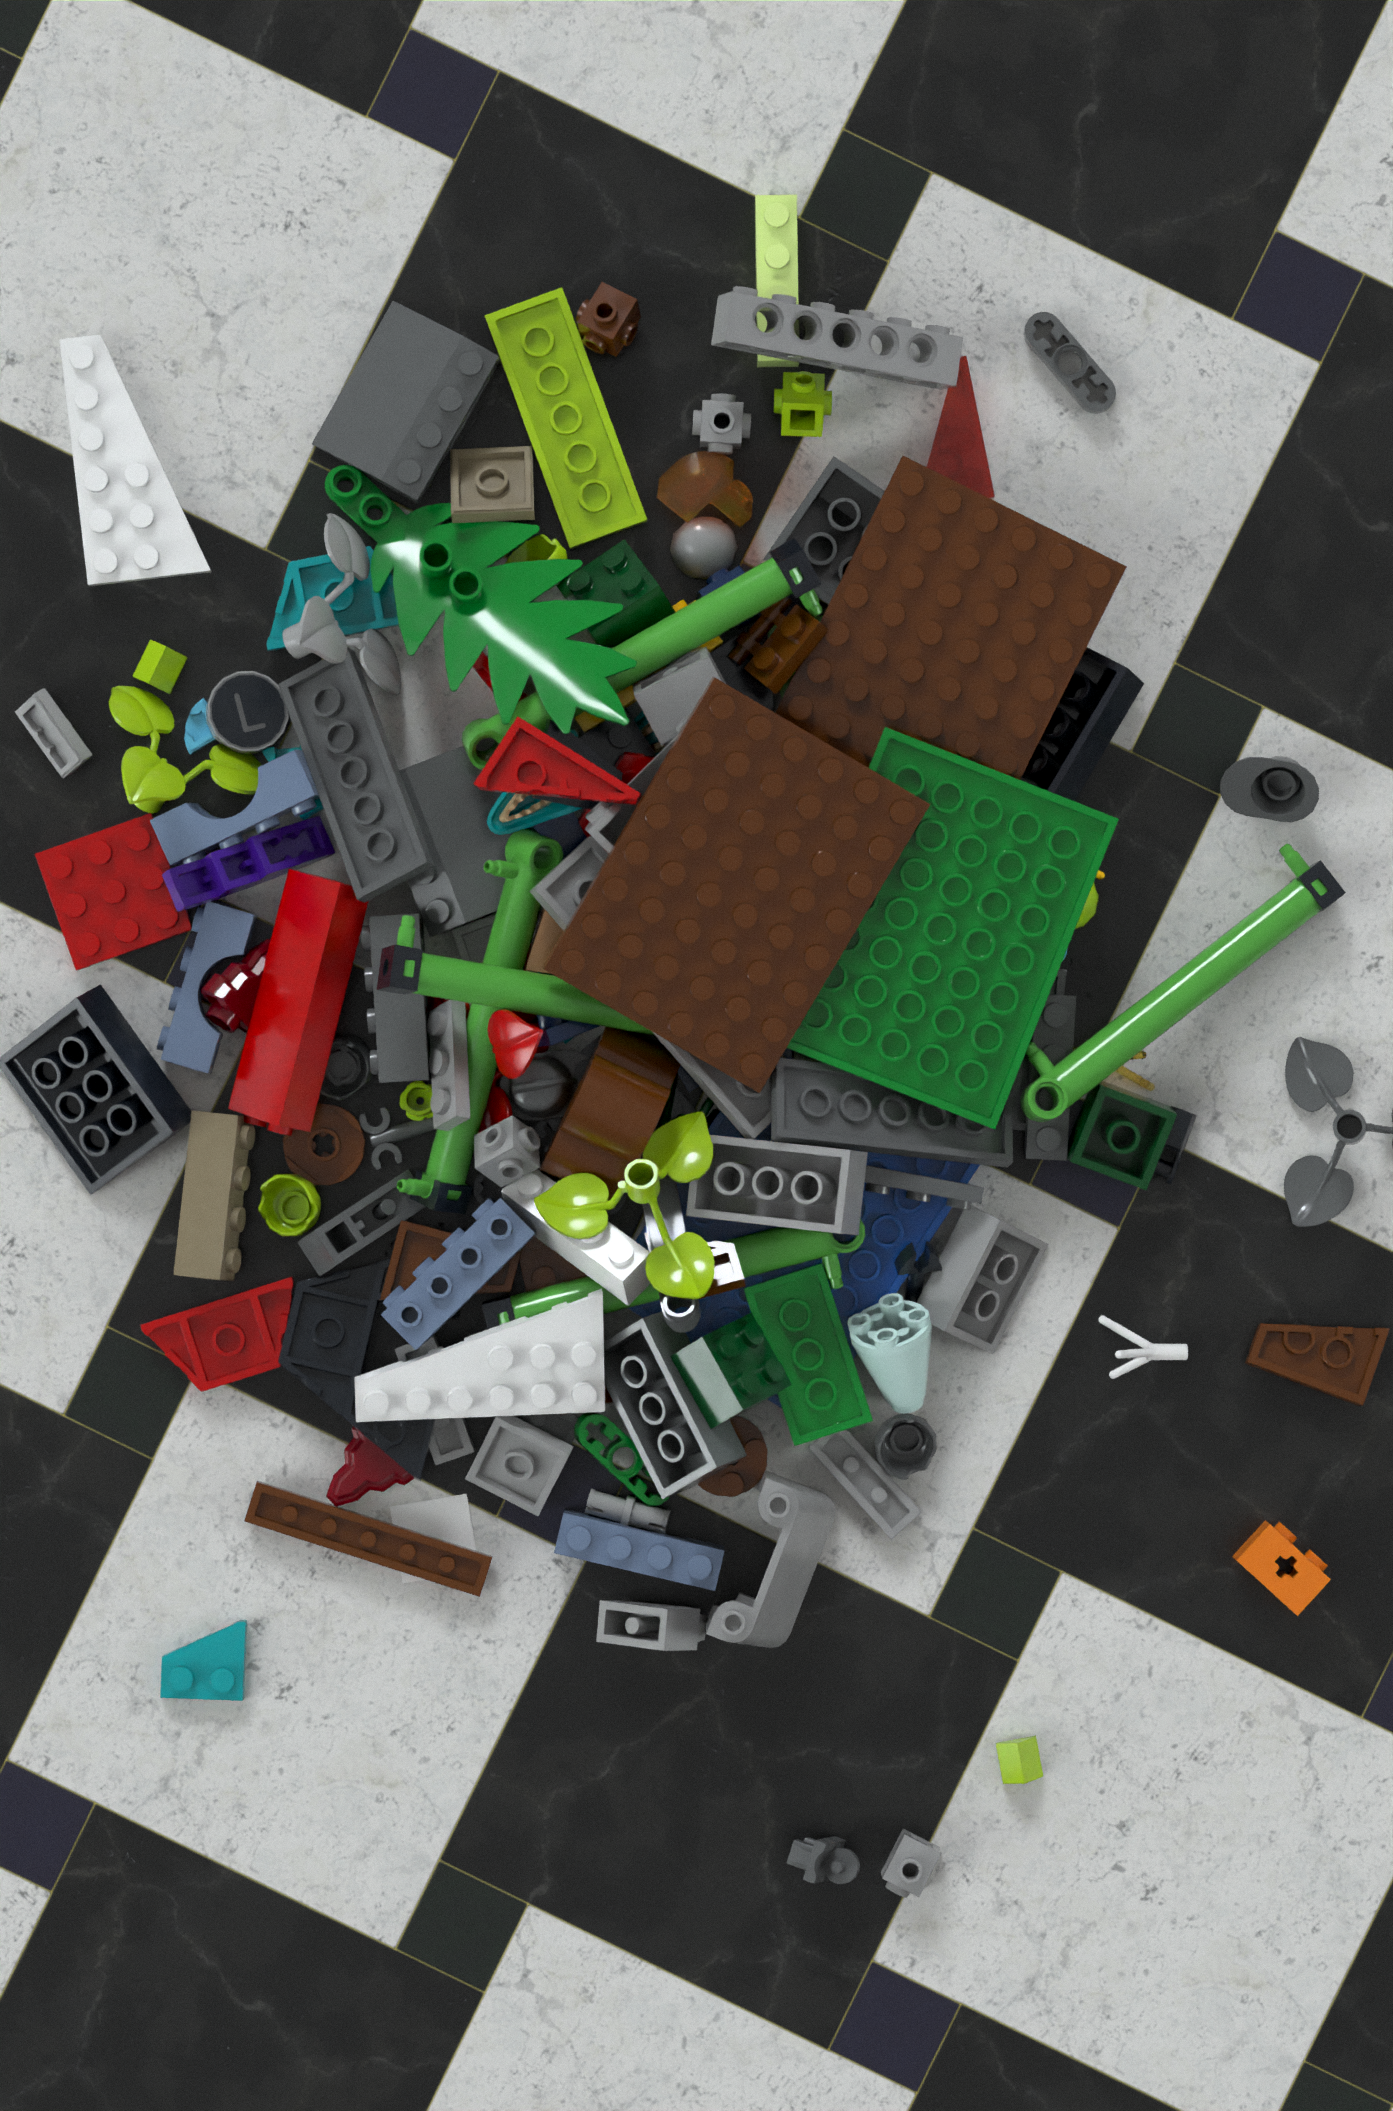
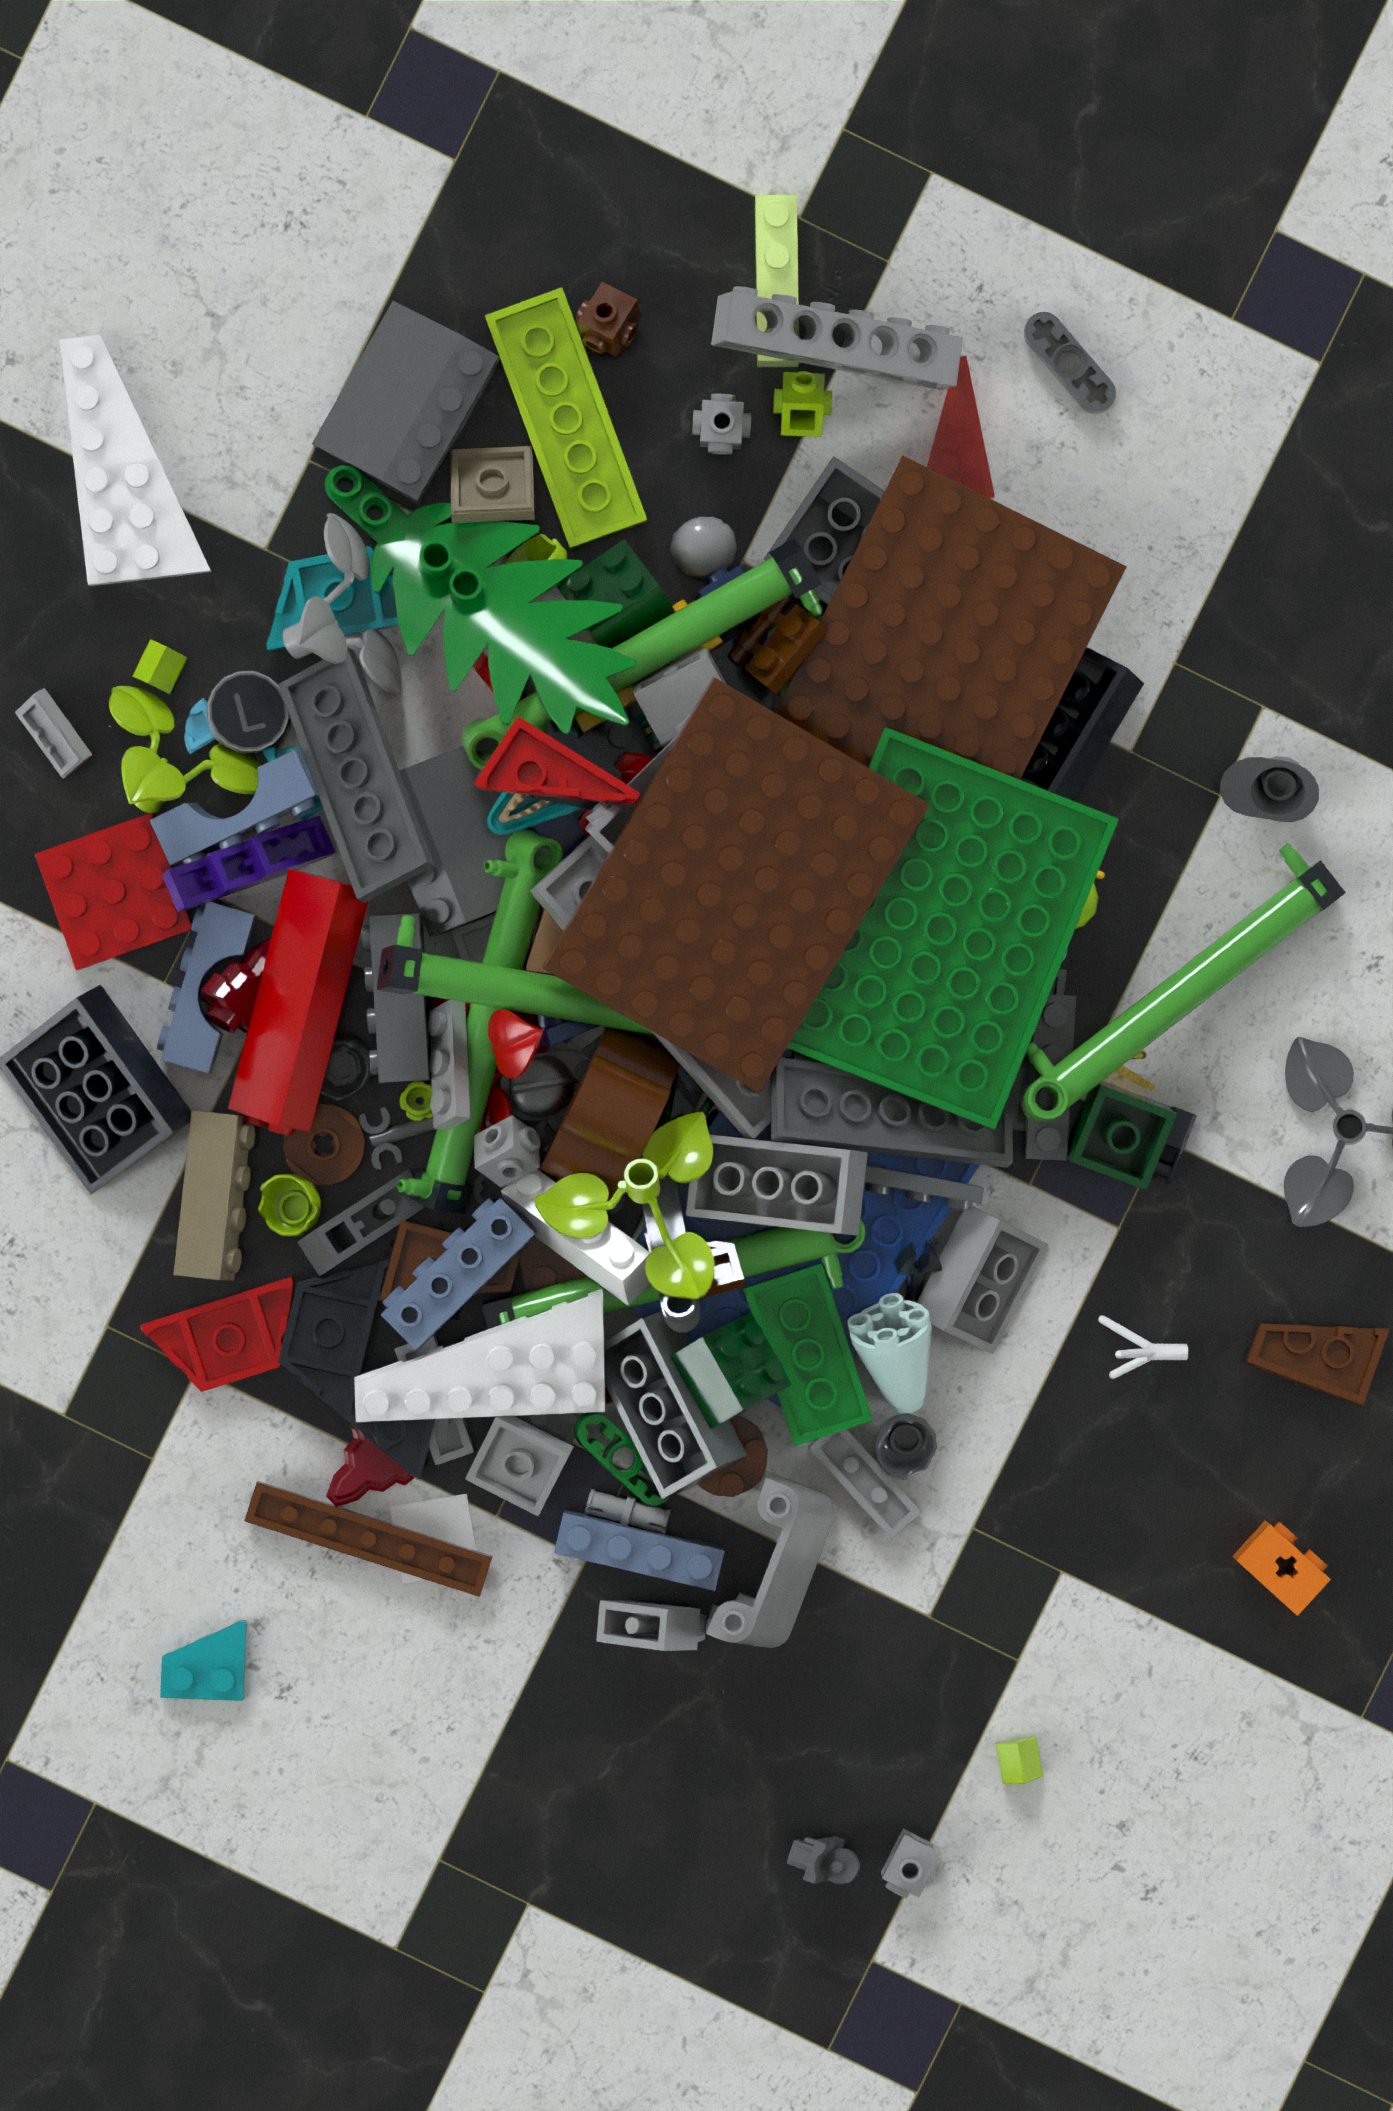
(702, 480): clear orange brick -> none

